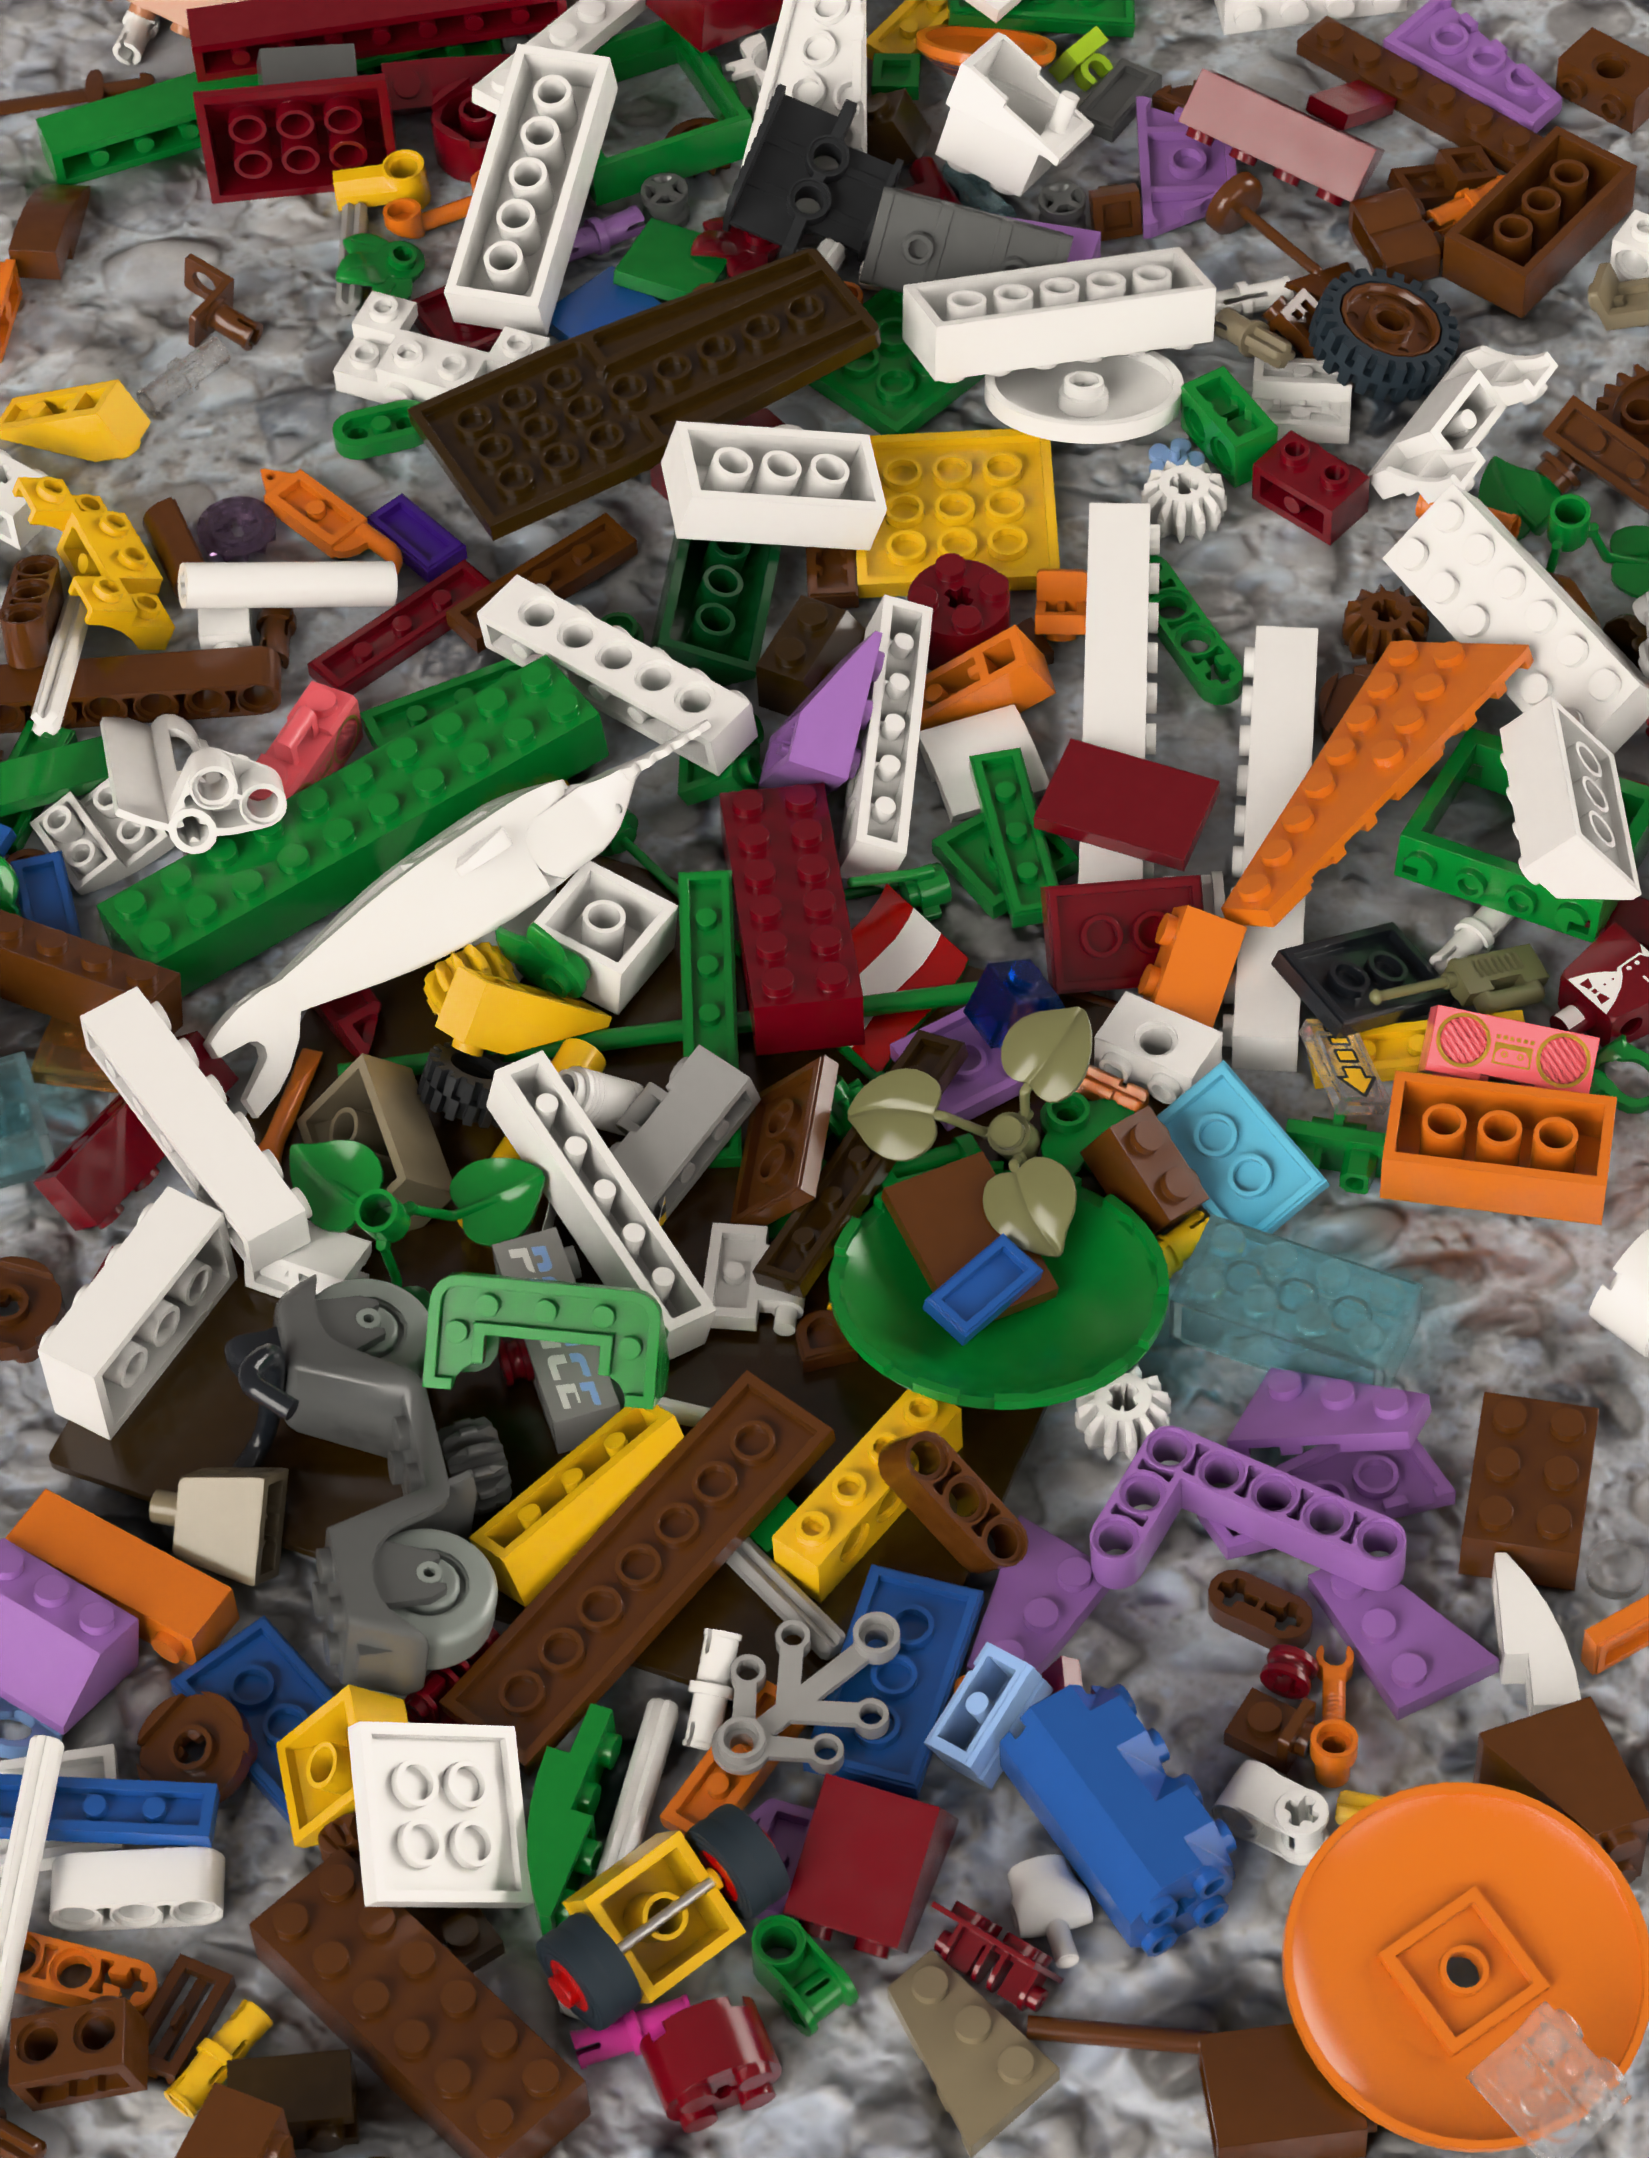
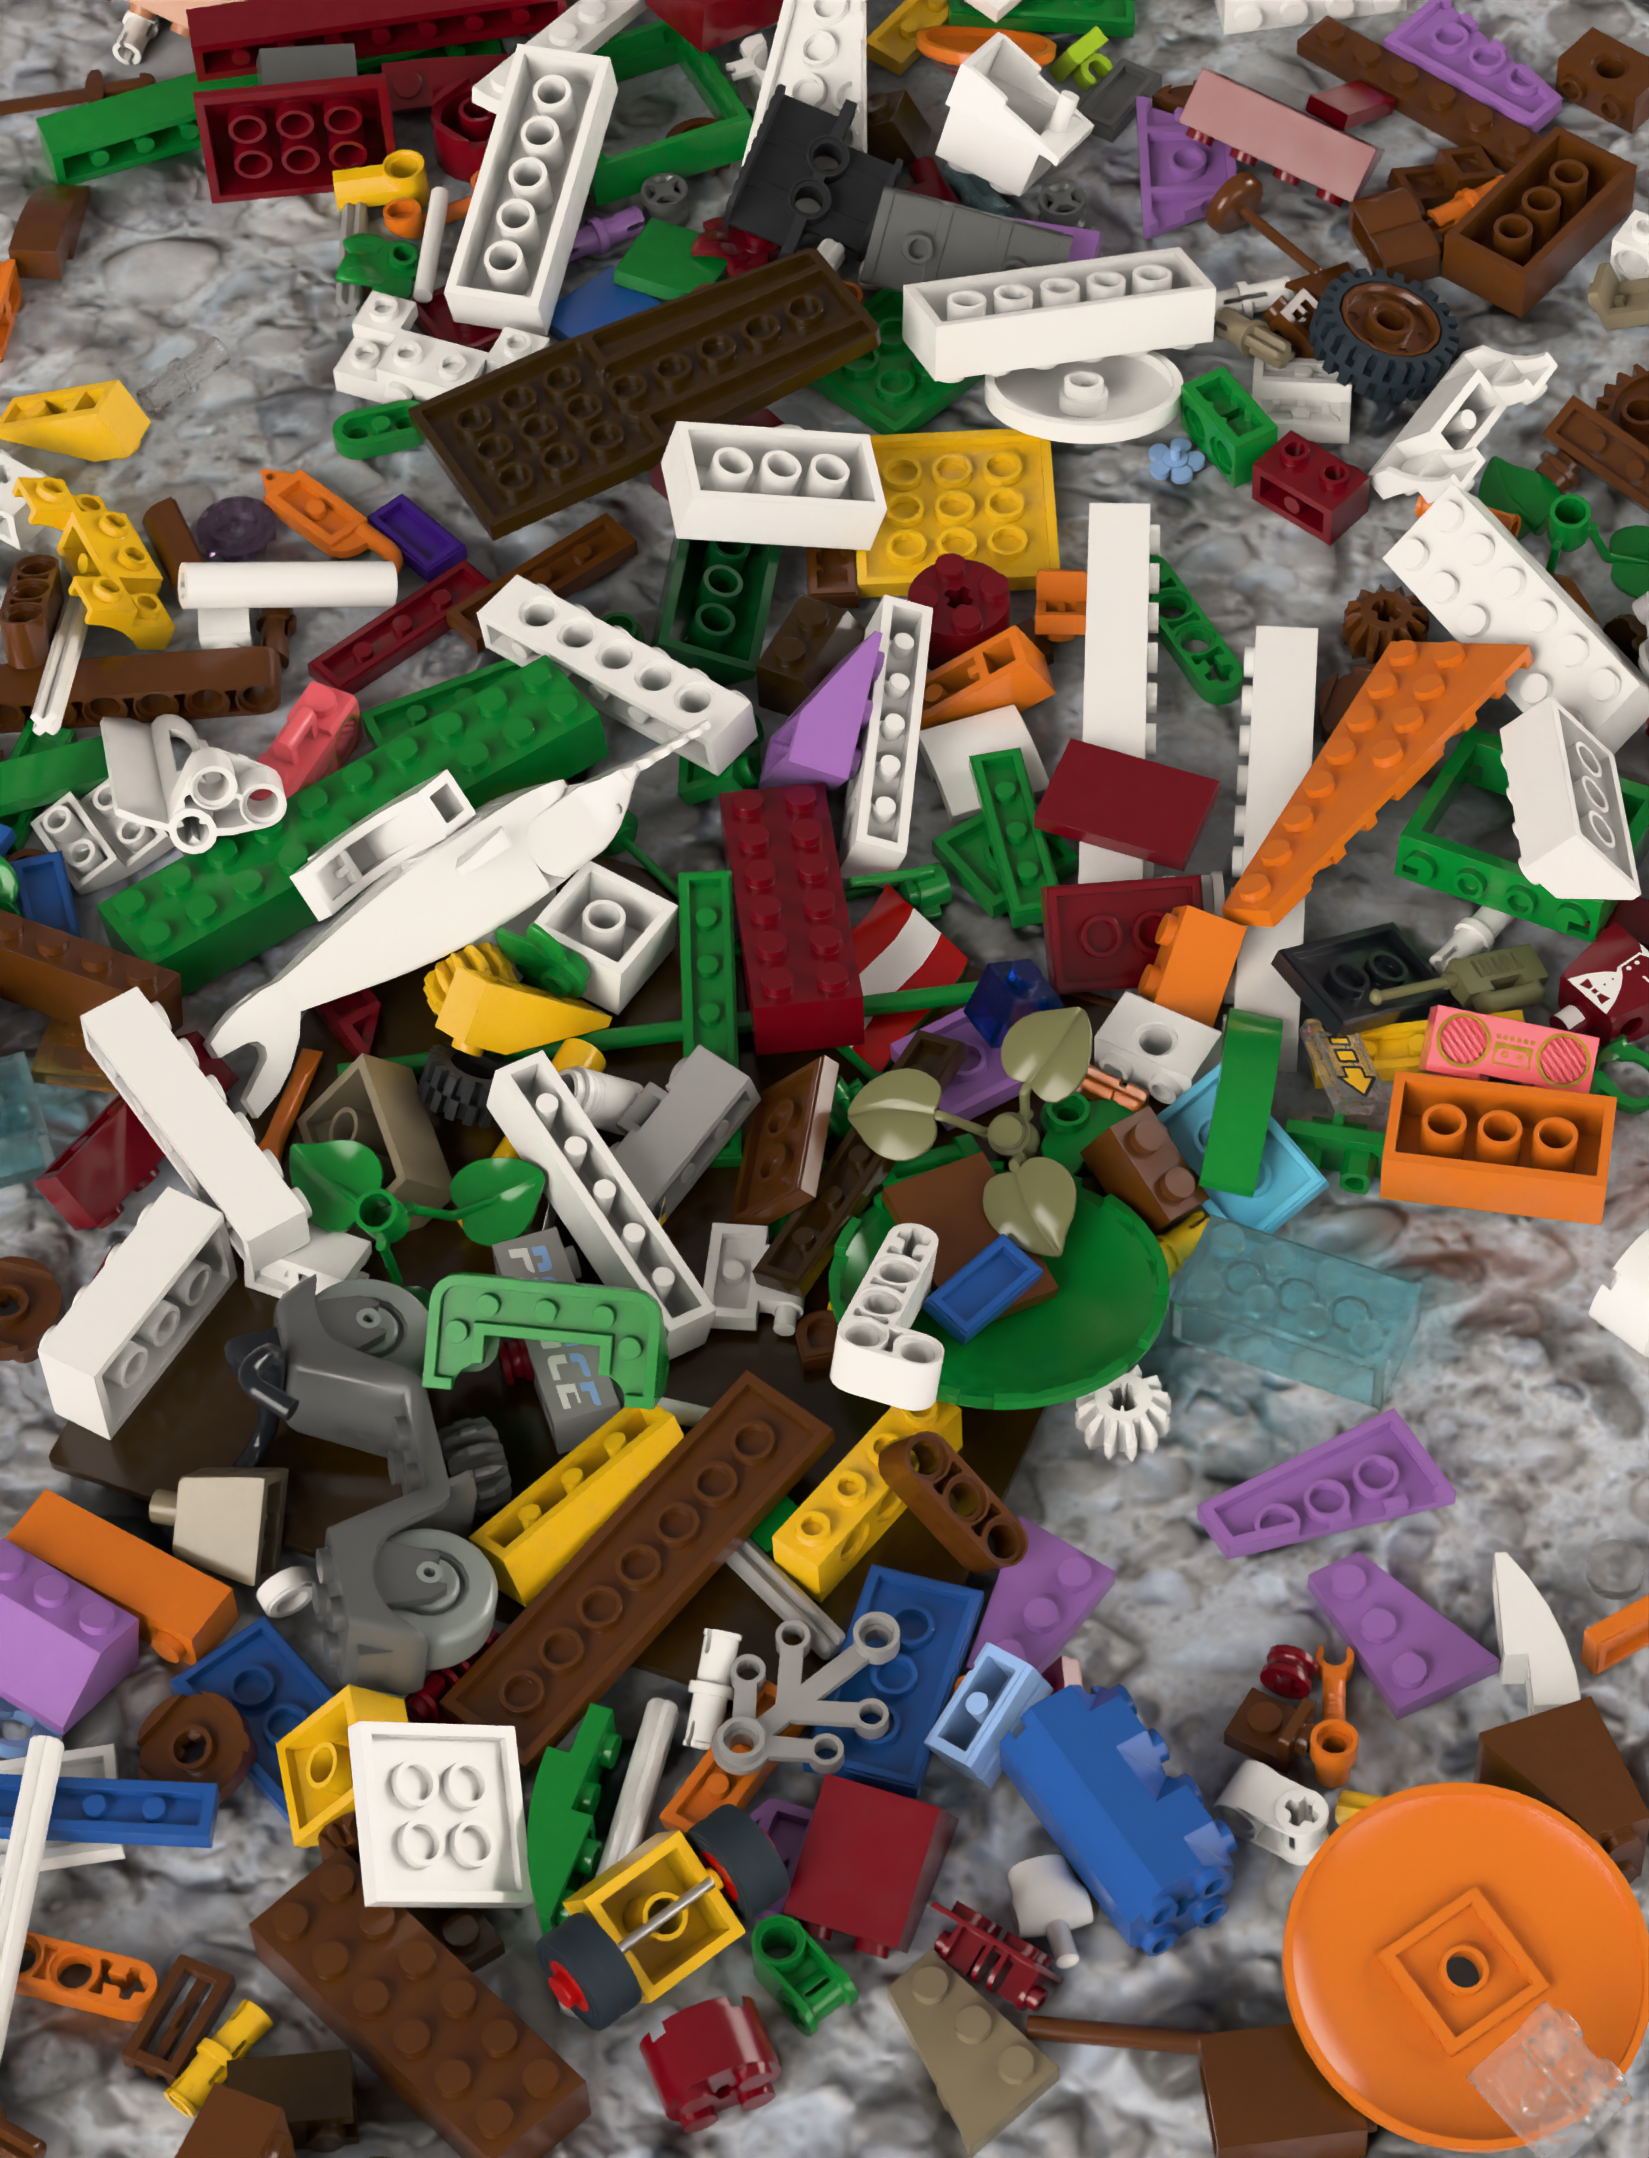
(80, 2063): reddish brown brick -> none
(137, 1889): white beam -> none
(217, 309): reddish brown bracket -> none
(286, 1592): none -> white tile
(381, 843): none -> white arch
(431, 245): none -> white bar
(625, 2033): dark pink pin -> none
(874, 1344): none -> white beam
(896, 72): green tile -> none
(1116, 211): reddish brown tile -> none
(1185, 499): white gear -> none
(1239, 1509): medium lavender beam -> none
(1242, 1102): none -> green slope
(1261, 1609): reddish brown beam -> none
(1319, 1410): medium lavender wing -> none
(1529, 1488): reddish brown brick -> none

